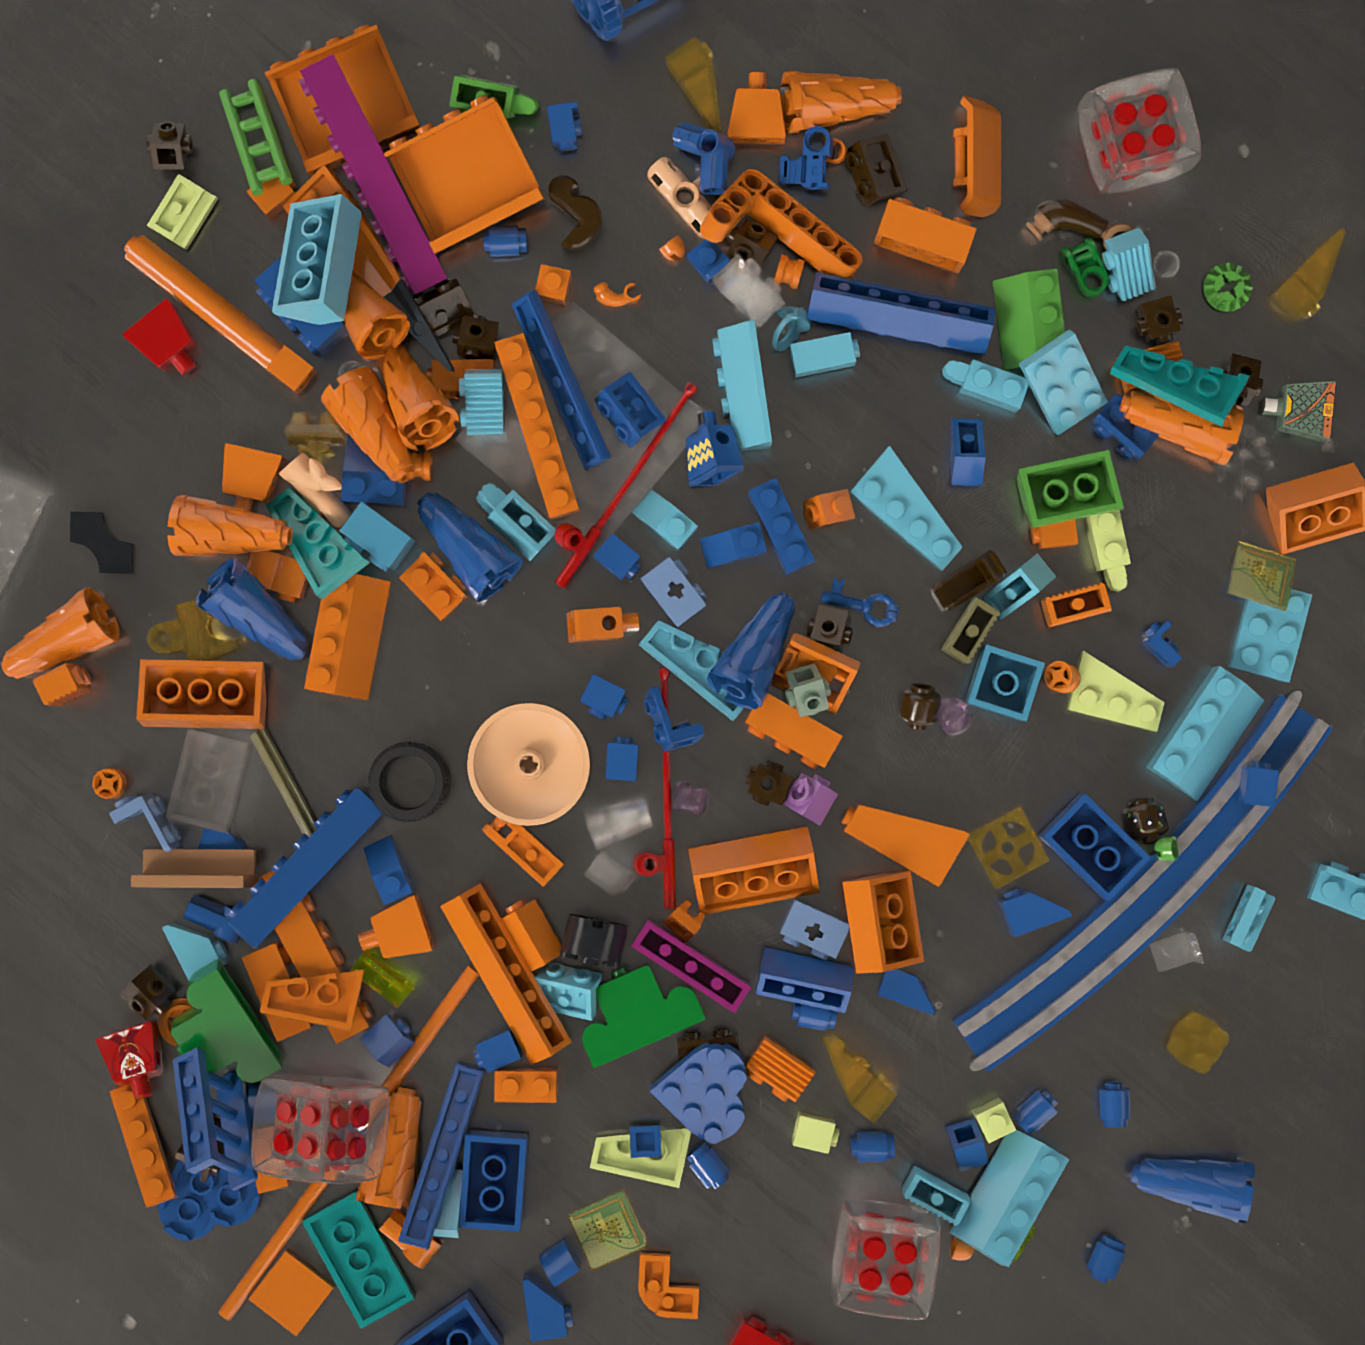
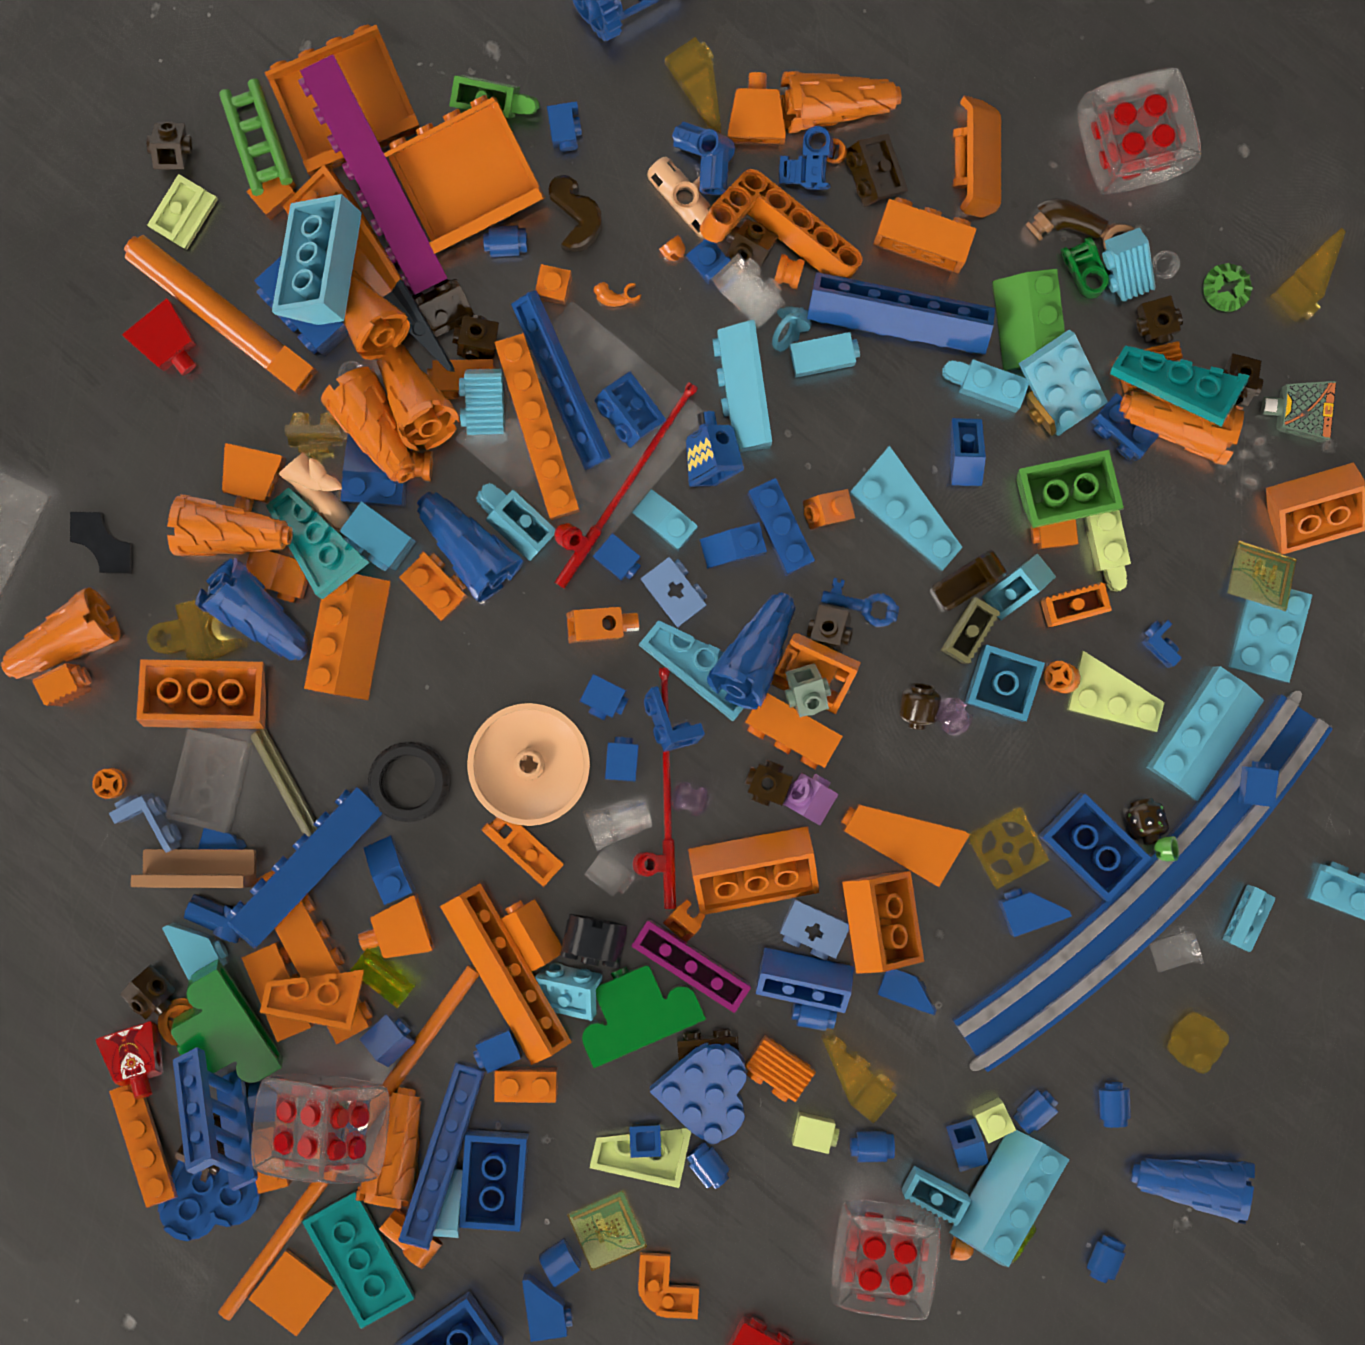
(1039, 414): none -> pearl gold bracket

